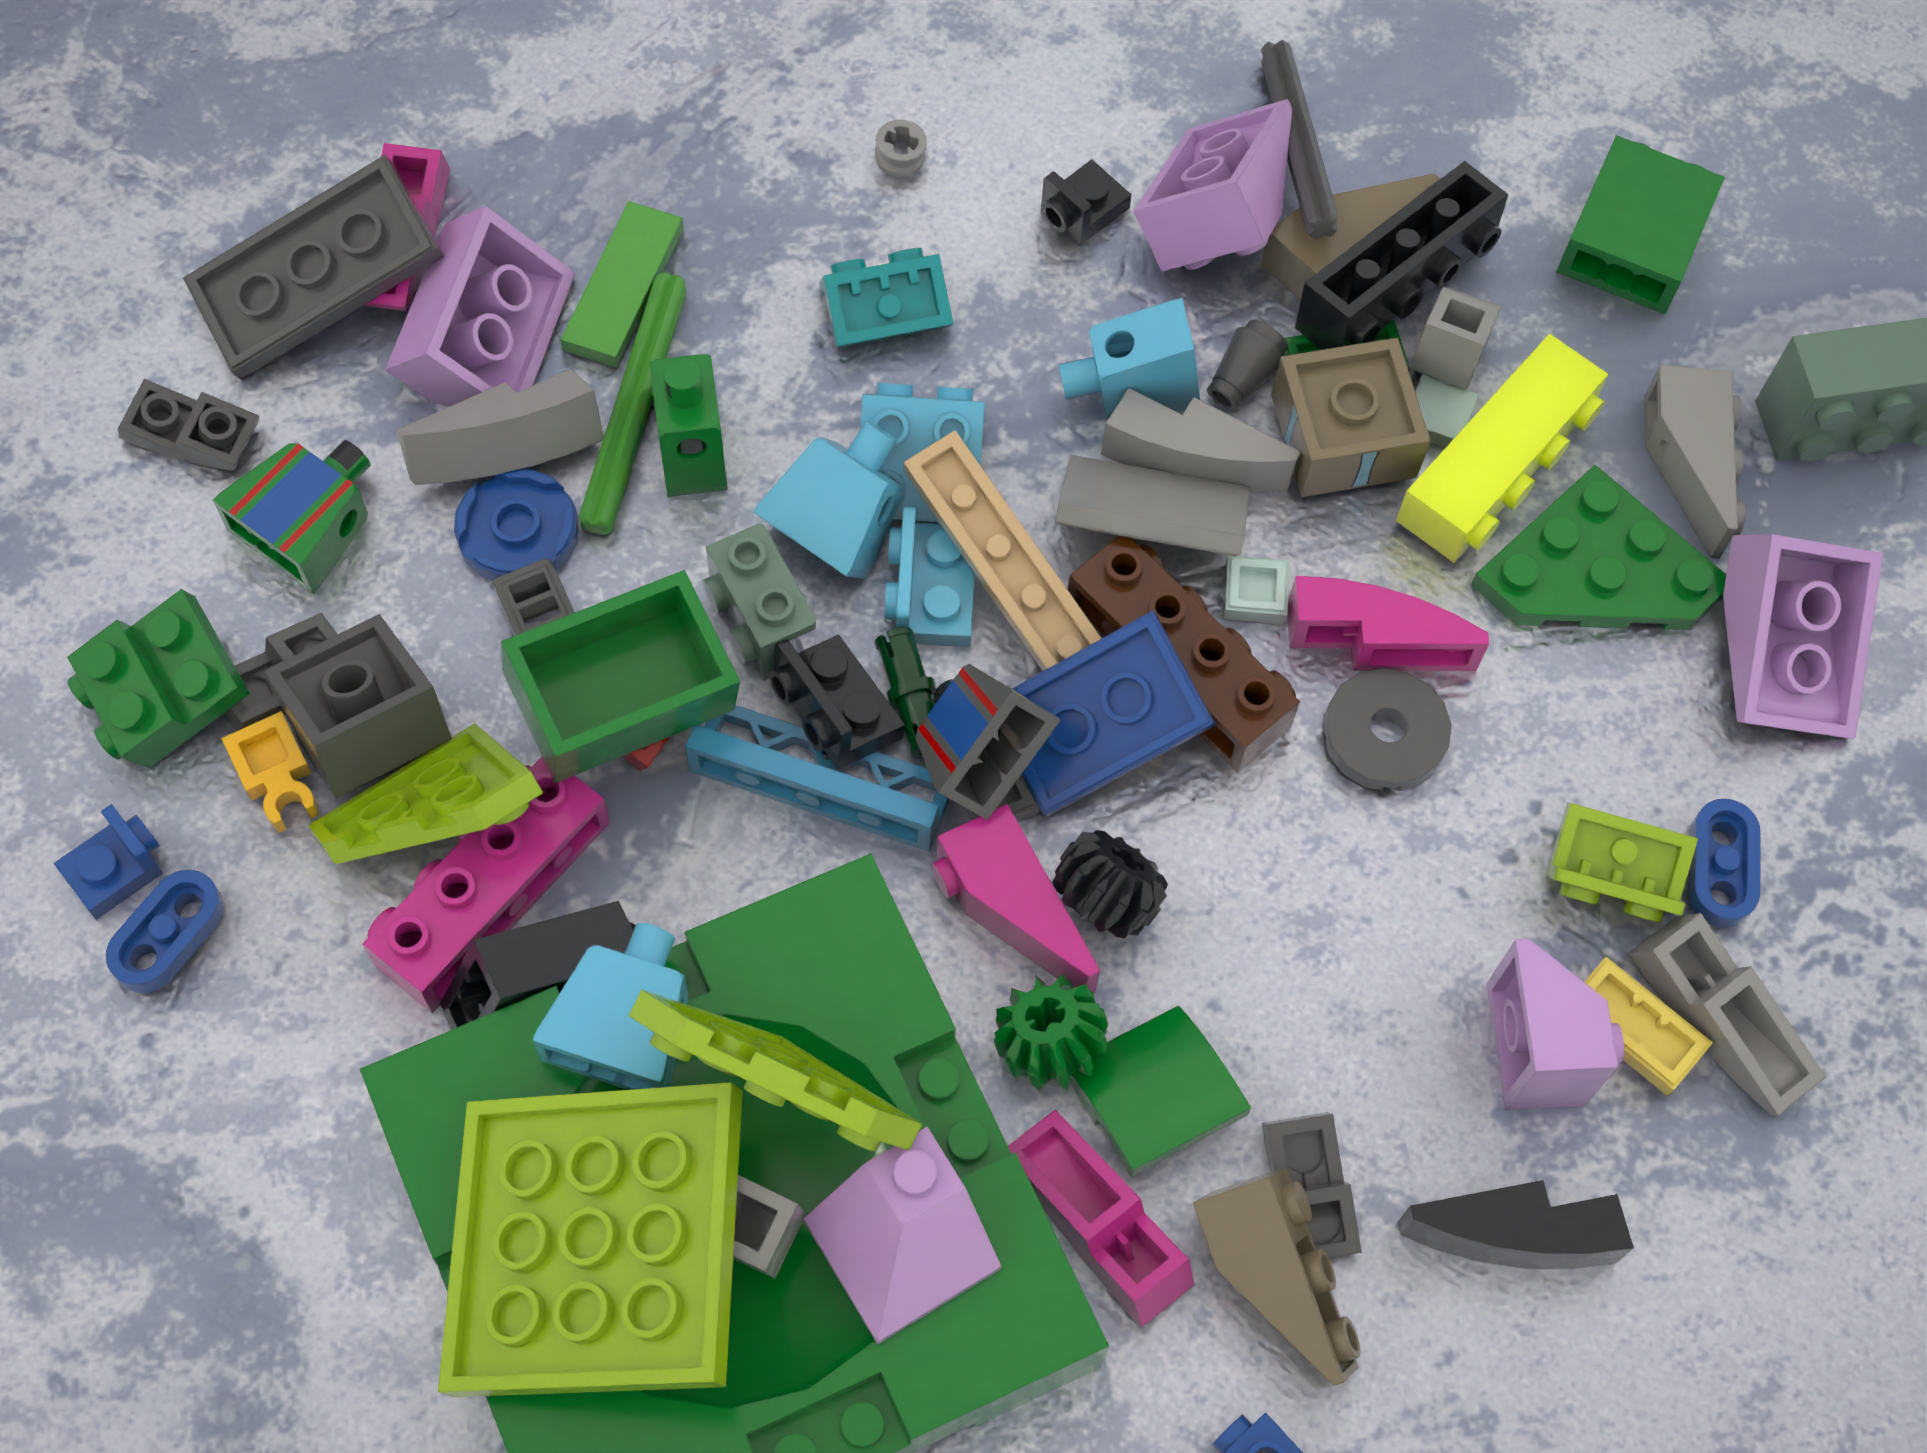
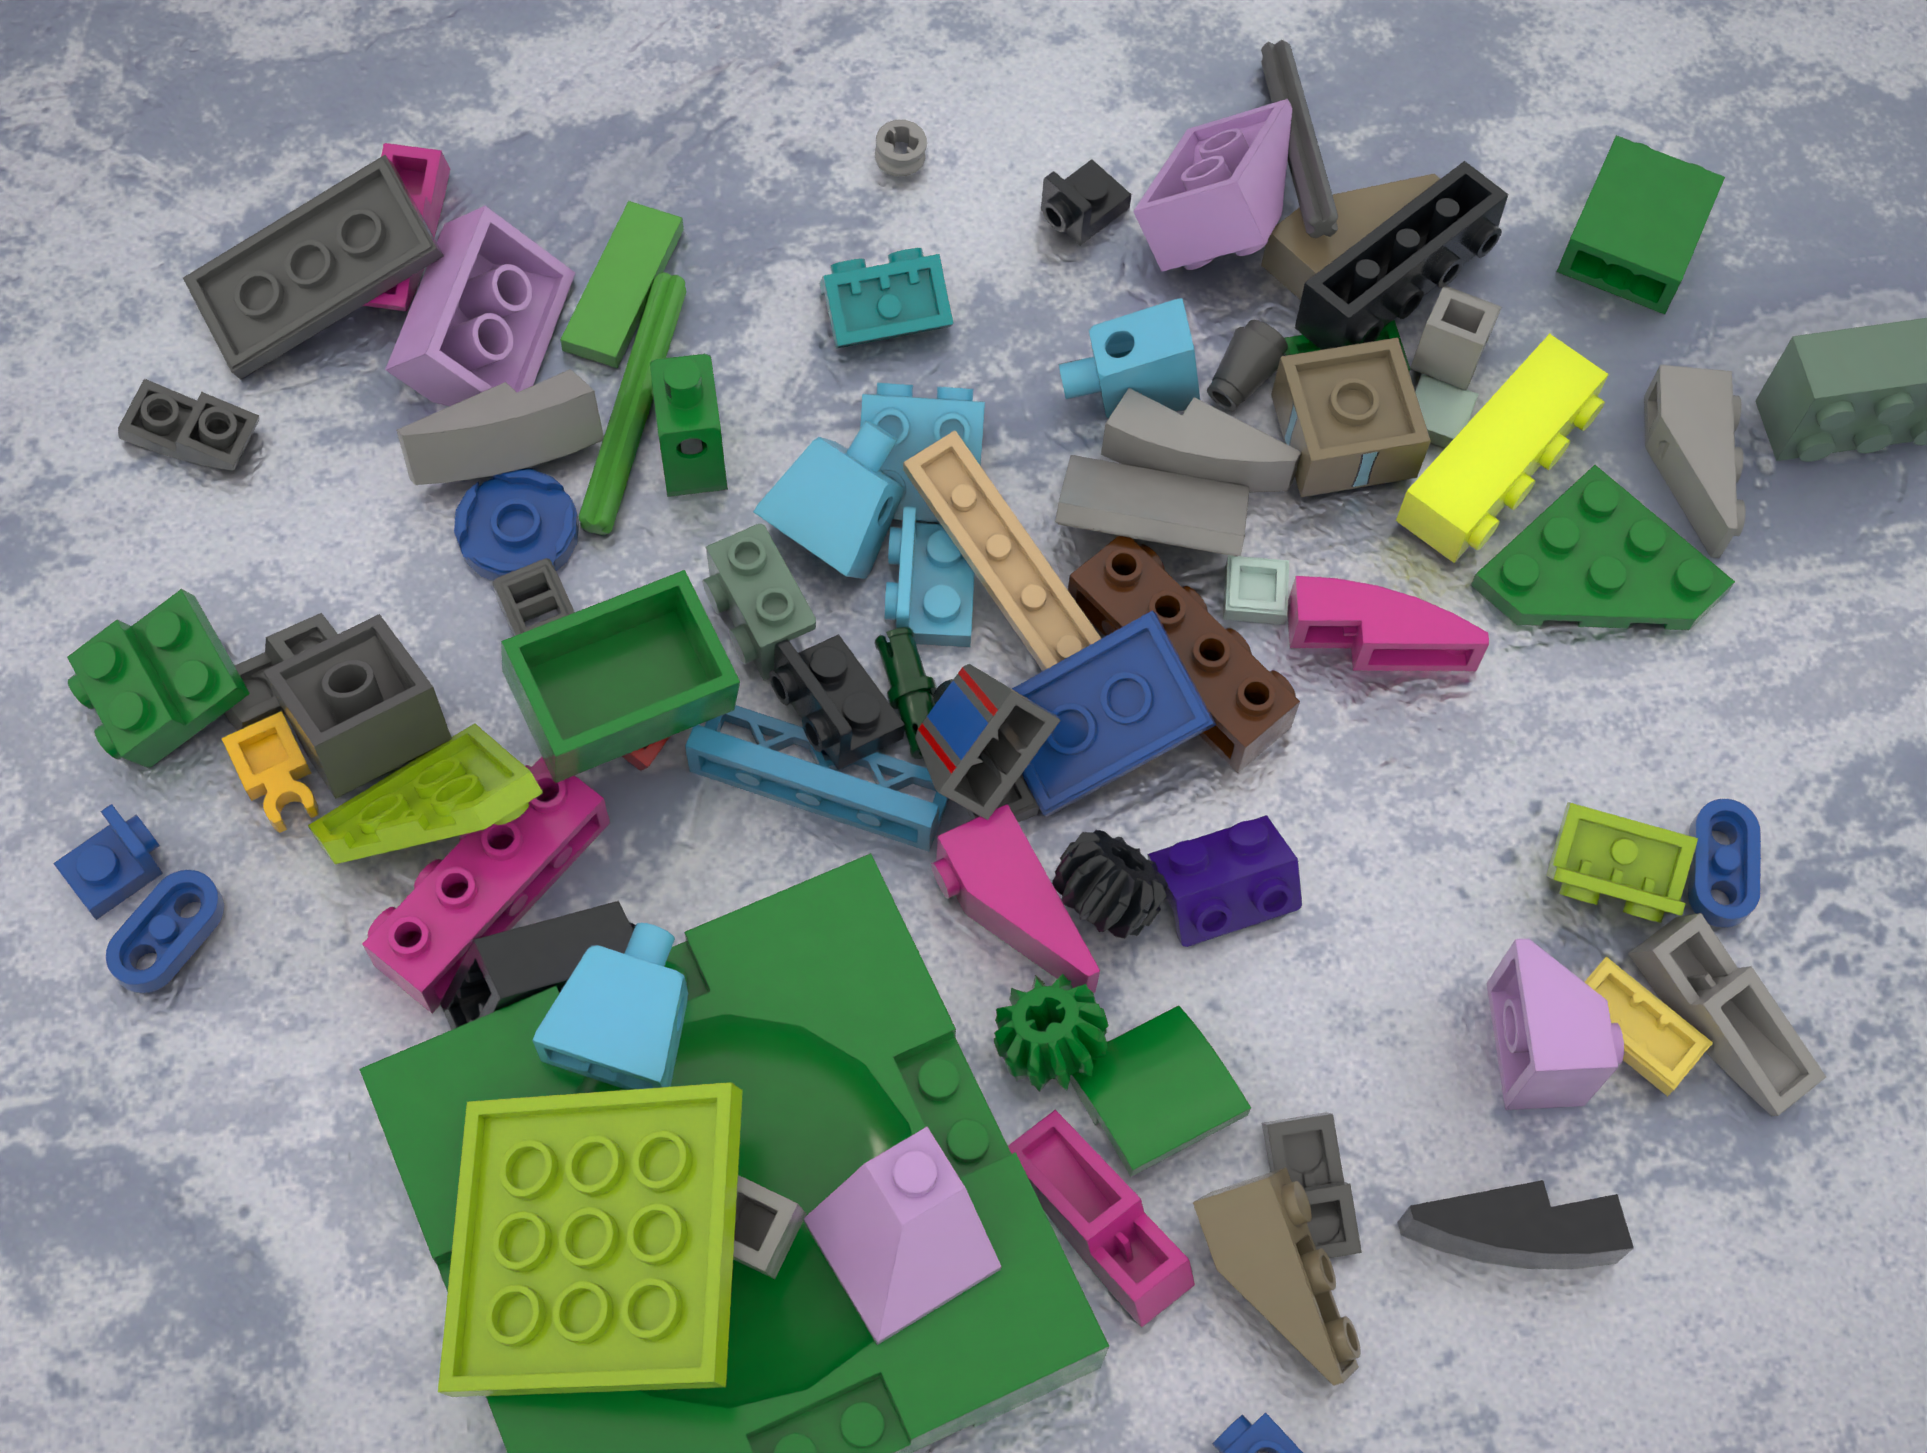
(299, 509): green torso -> none
(774, 1070): lime plate -> none
(1229, 880): none -> dark purple bracket
(1394, 697): dark grey tile -> none
(1799, 631): lavender slope -> none

